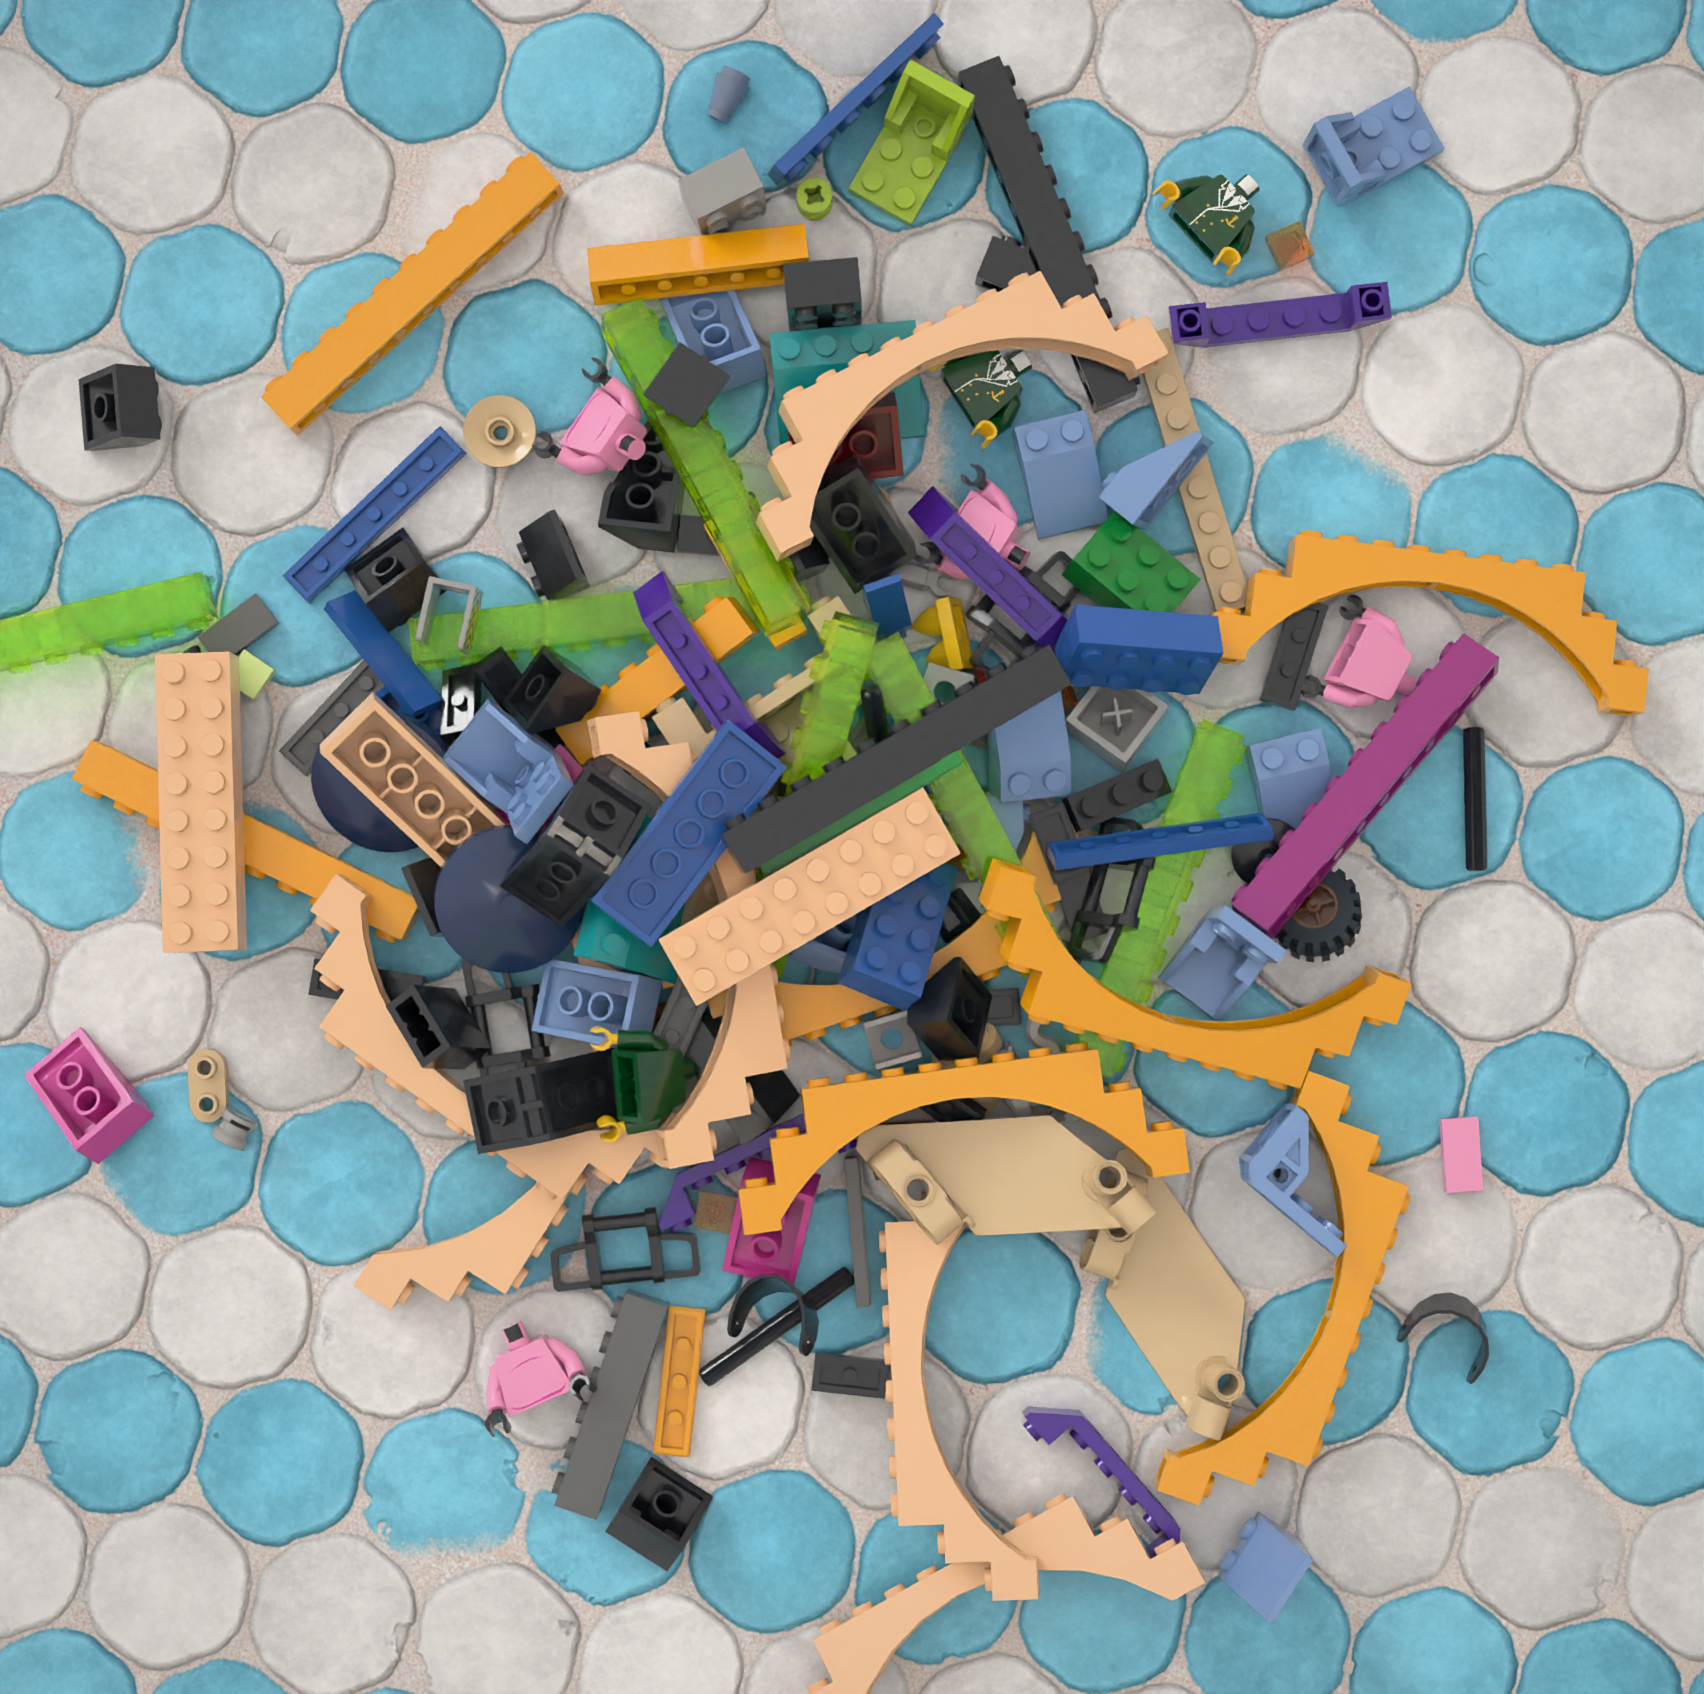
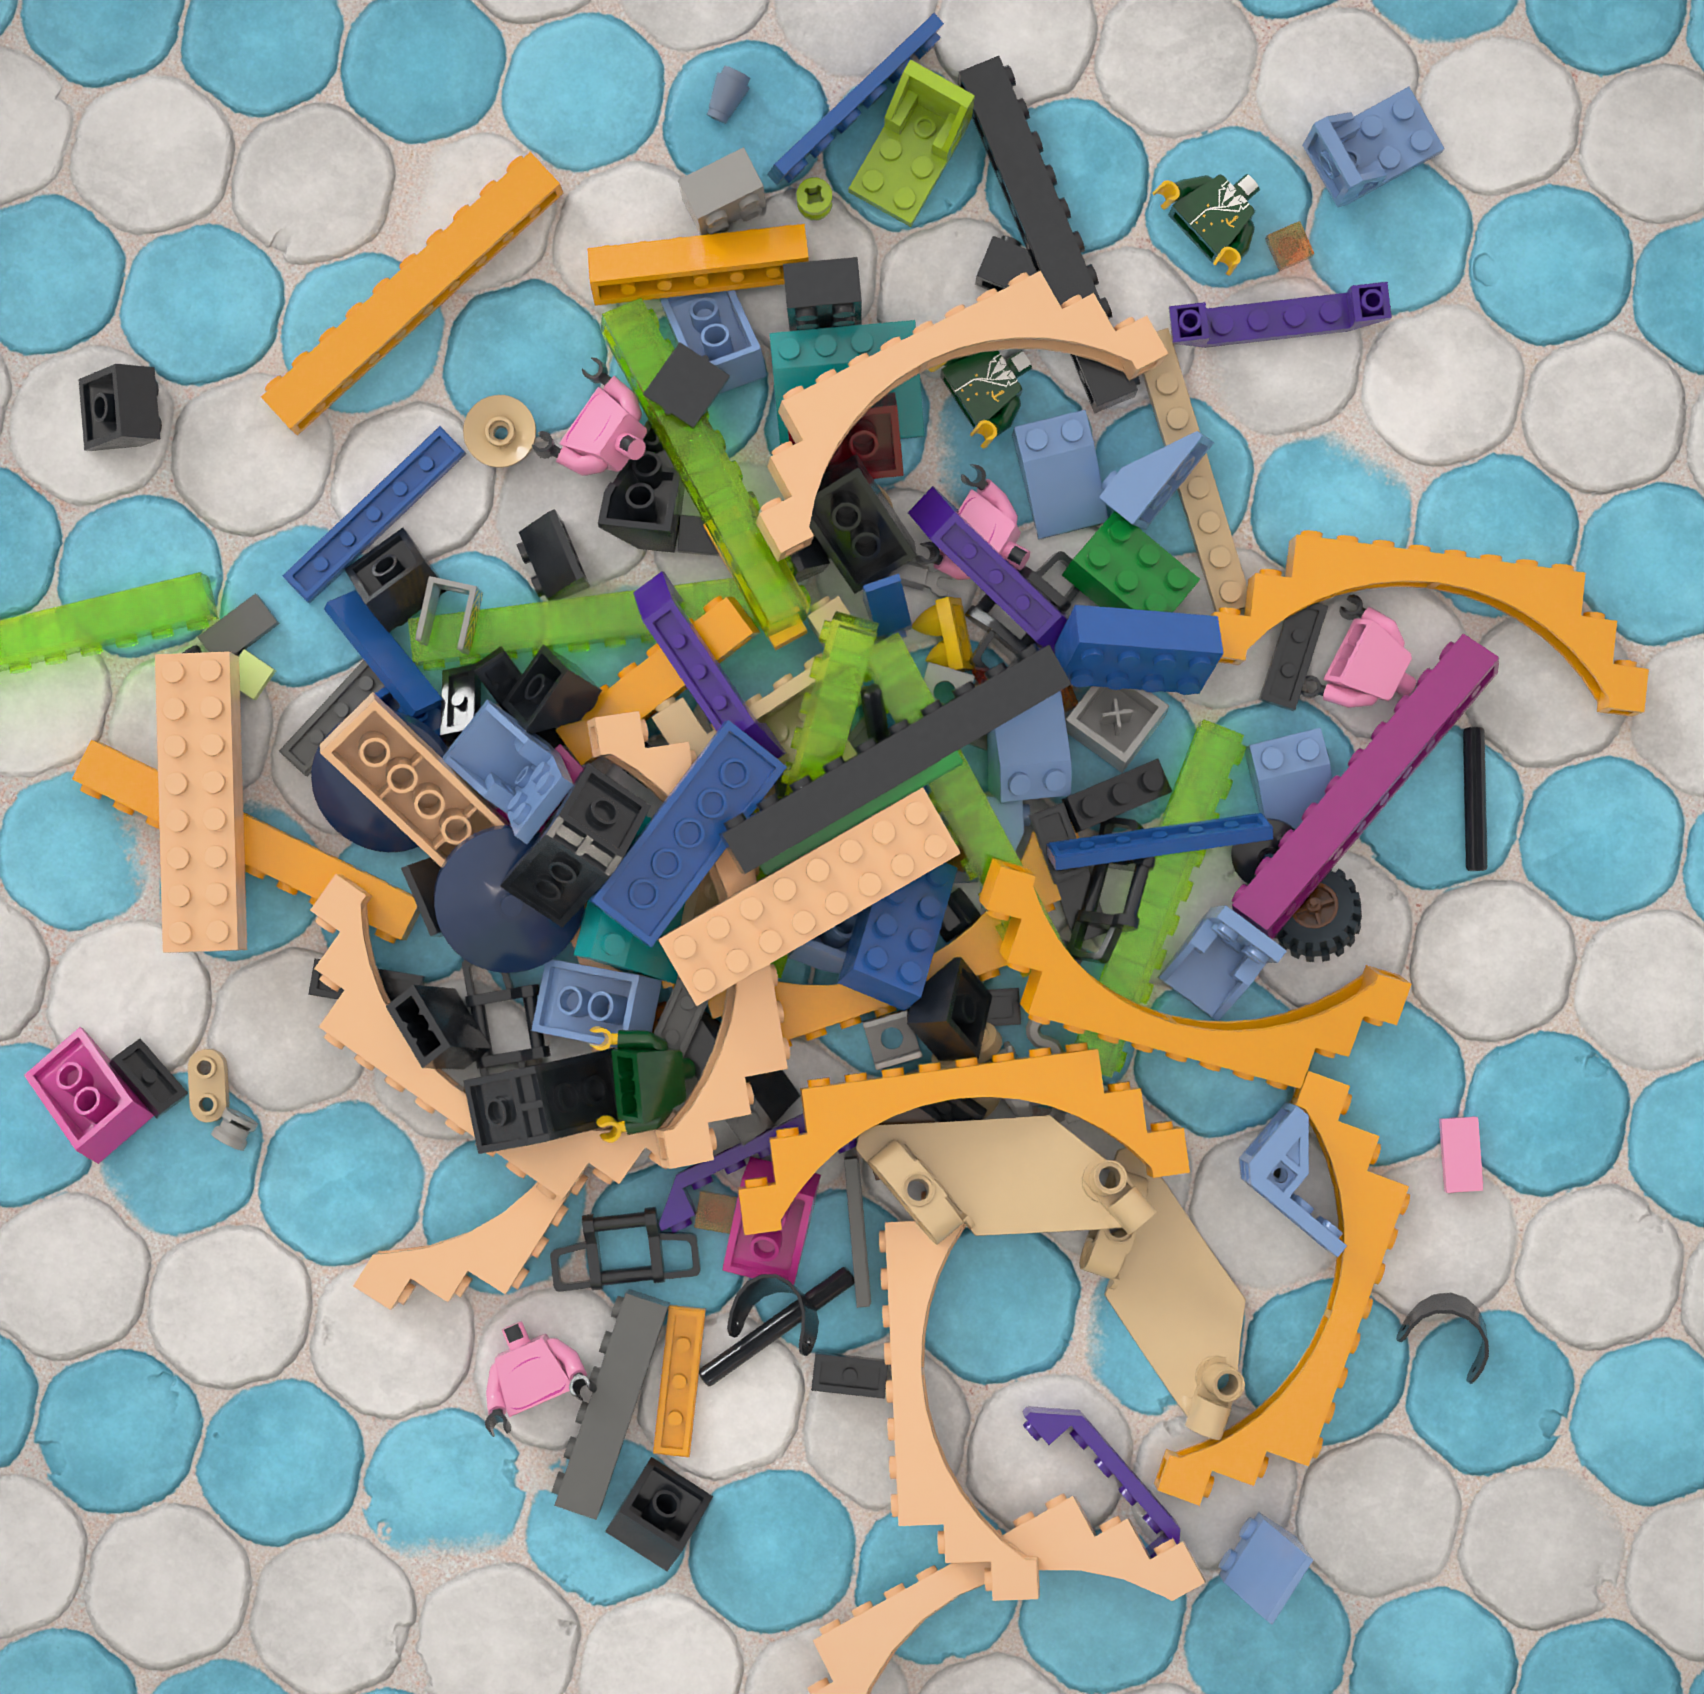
(148, 1078): none -> black plate

